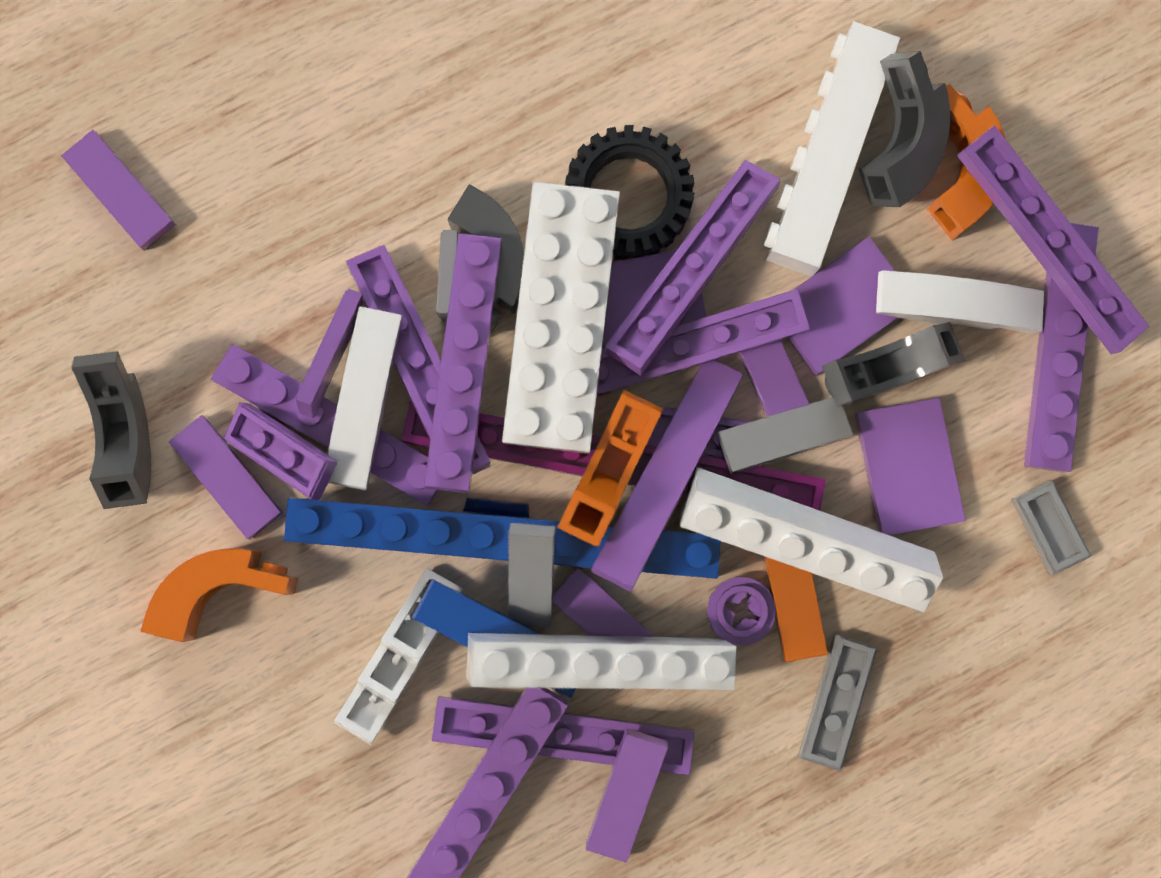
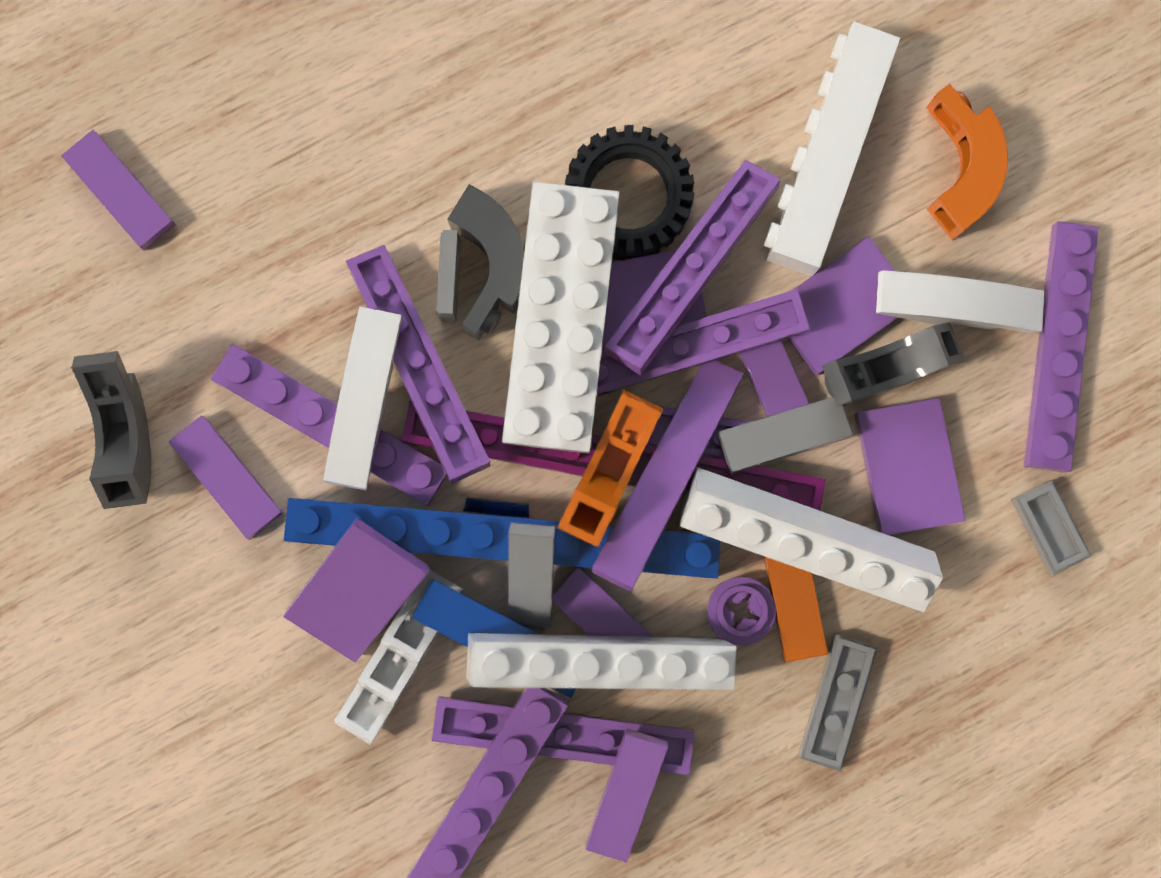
(183, 594): orange arch -> none
(280, 451): medium lavender tile -> none
(329, 354): medium lavender tile -> none
(356, 590): none -> medium lavender tile
(463, 364): medium lavender plate -> none
(918, 133): dark grey arch -> none
(1053, 240): medium lavender plate -> none

